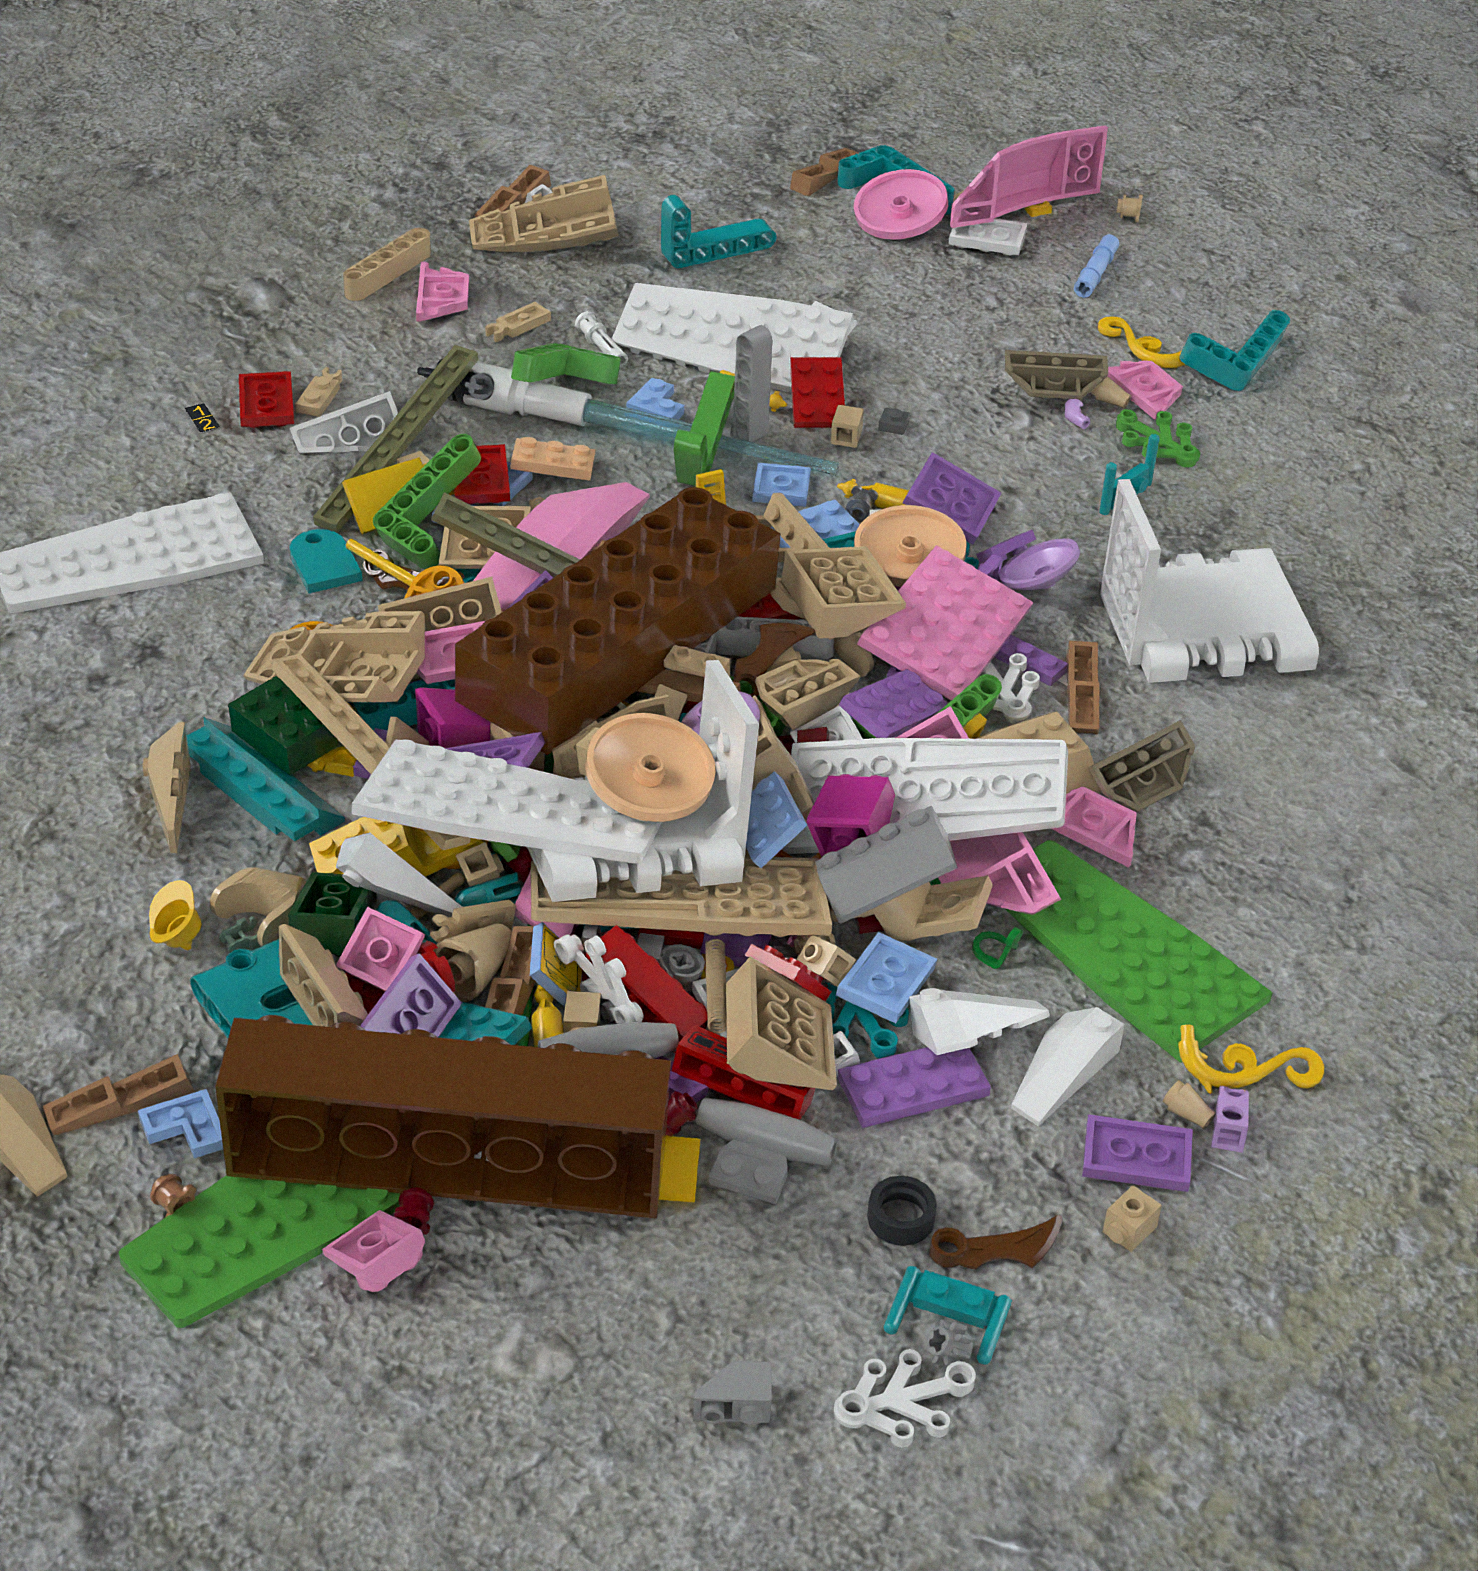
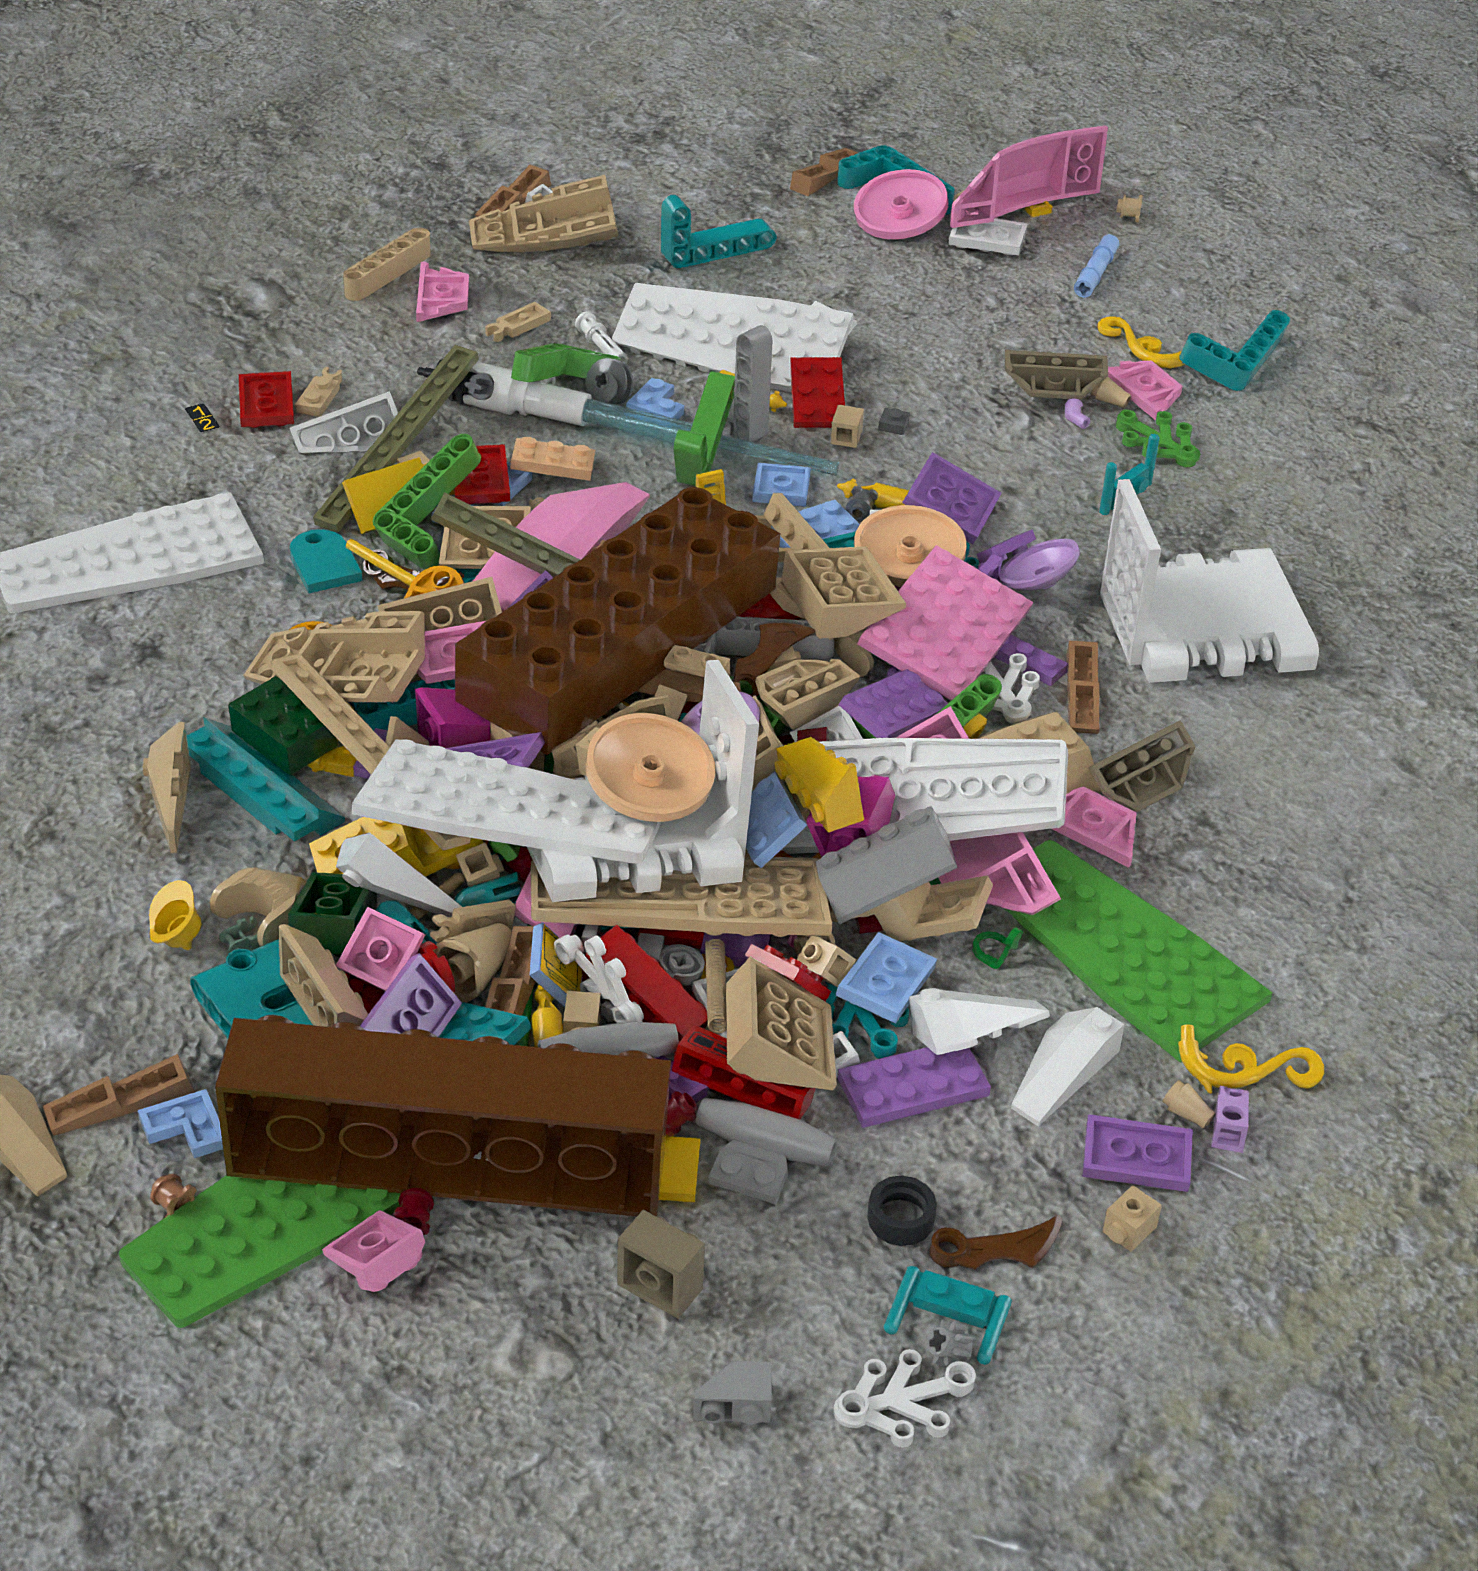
(609, 381): none -> dark grey piece
(660, 1263): none -> dark tan brick
(821, 782): none -> yellow wedge

